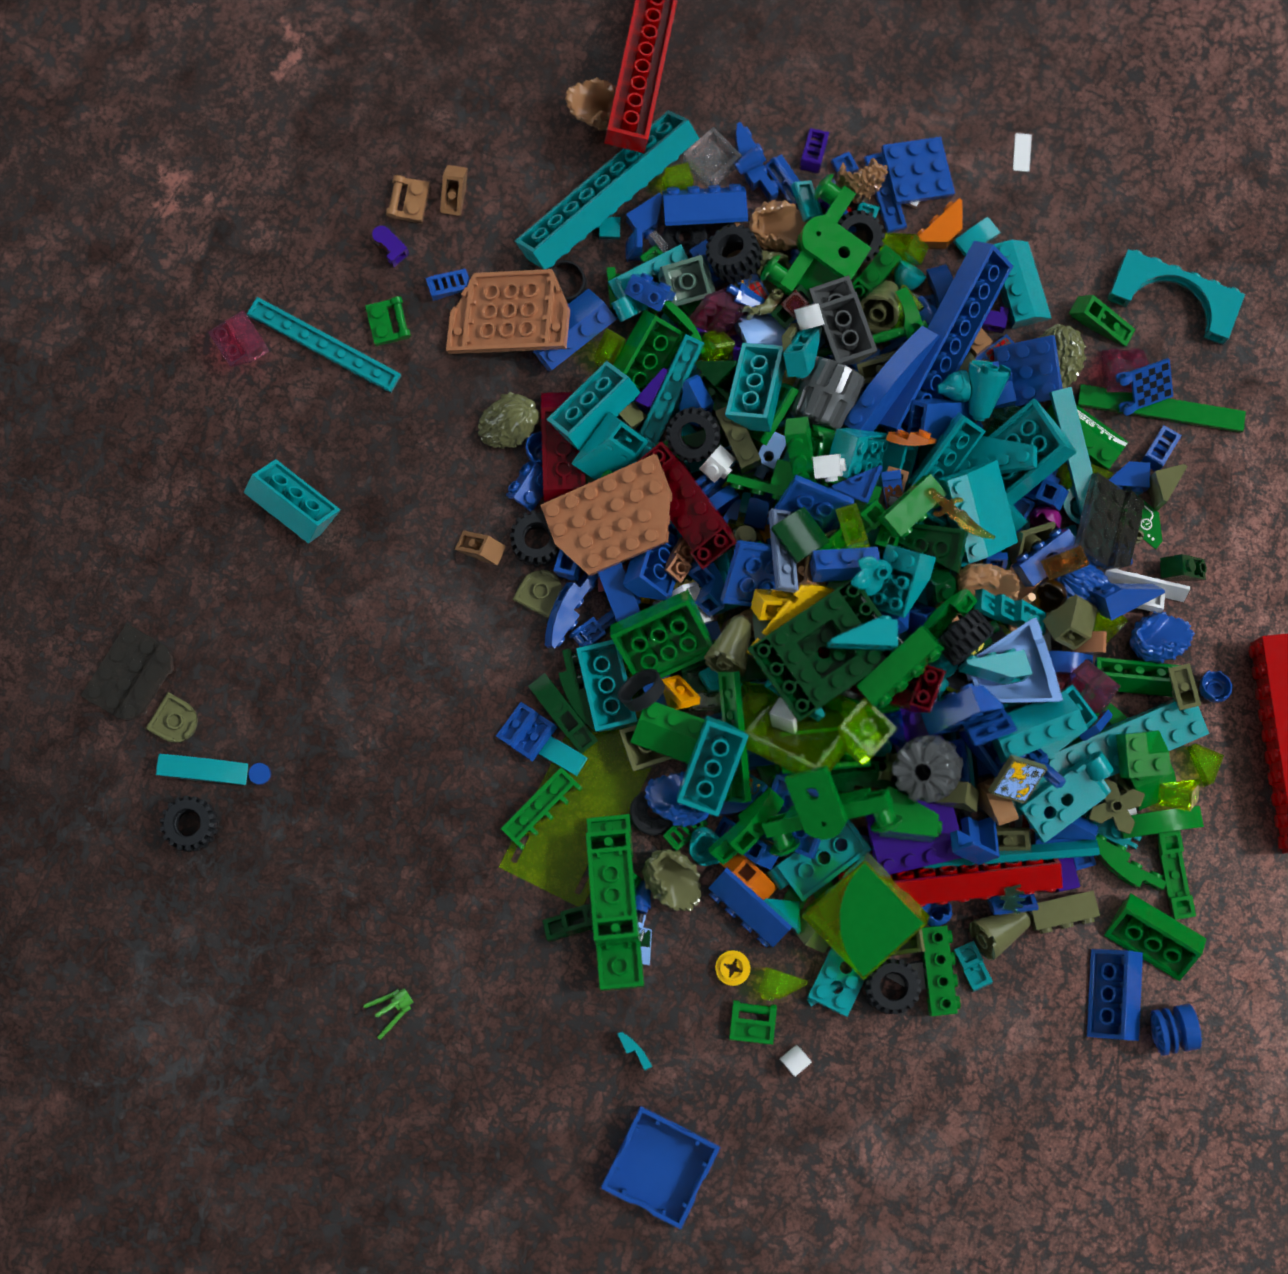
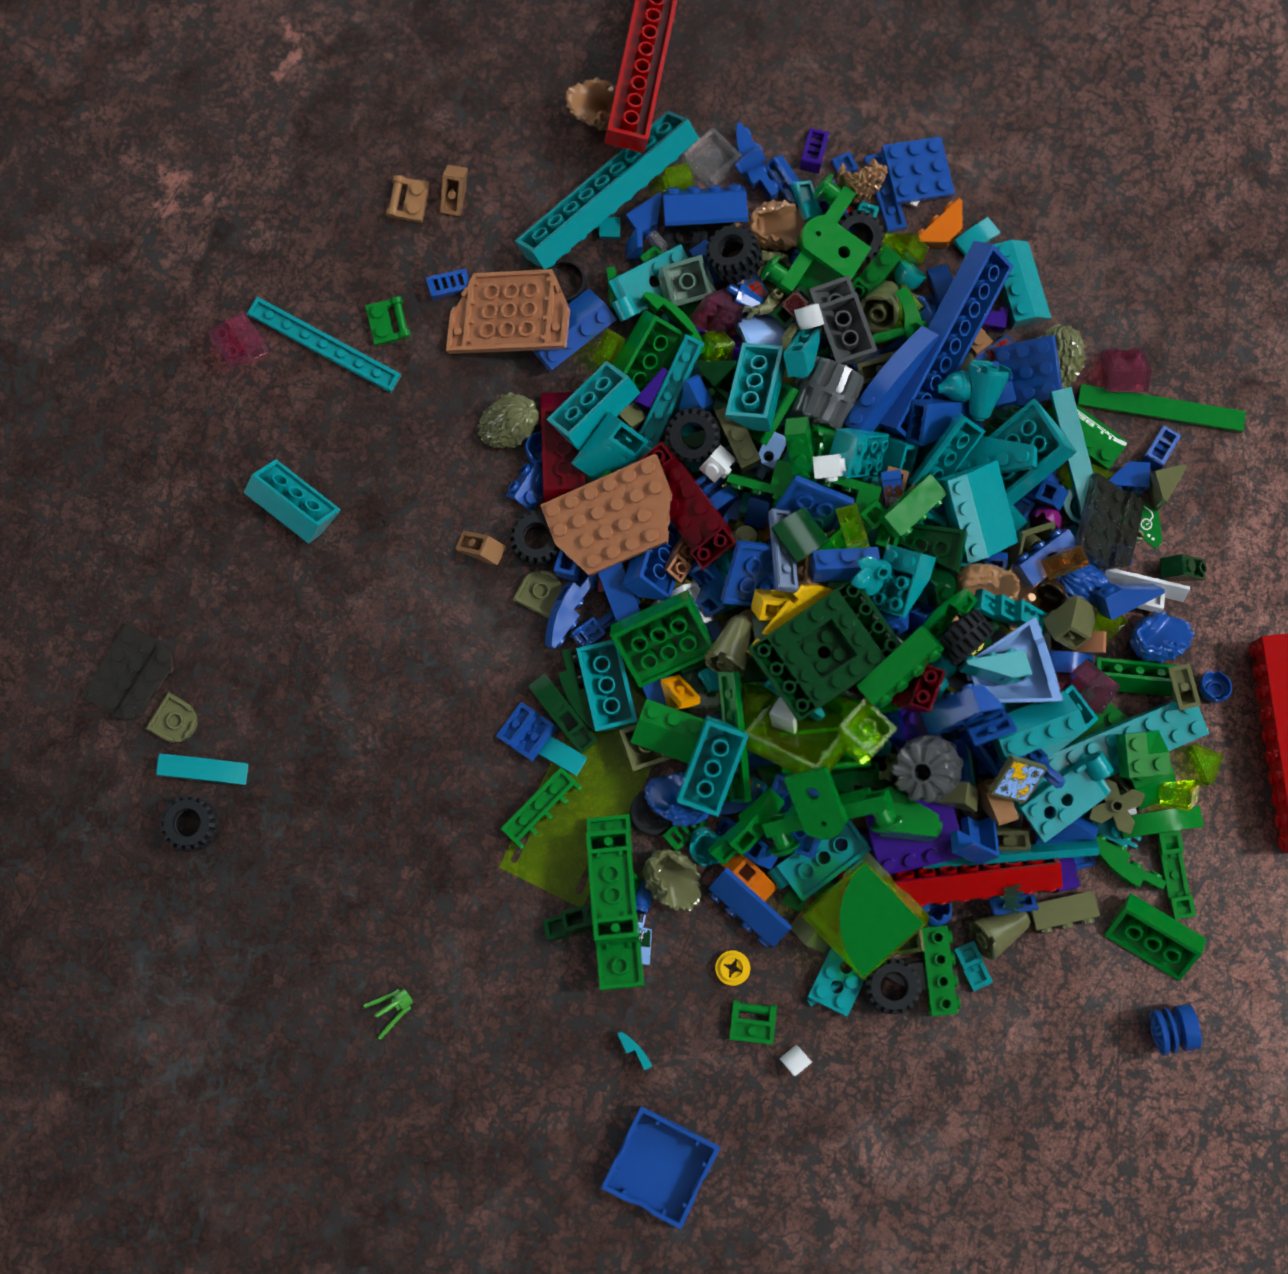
(259, 773): blue tile -> none
(391, 244): dark purple leg -> none
(637, 682): black tyre -> none
(649, 292): blue bracket -> none
(778, 984): clear neon green slope -> none
(788, 911): teal slope -> none
(859, 486): blue tile -> none
(874, 635): teal slope -> none
(913, 439): orange slope -> none
(958, 515): piece -> none
(1022, 152): white sticker -> none
(1097, 726): blue tile -> none
(1101, 319): green slope -> none
(1115, 994): blue slope -> none
(1149, 385): blue flag -> none
(1218, 301): teal arch -> none

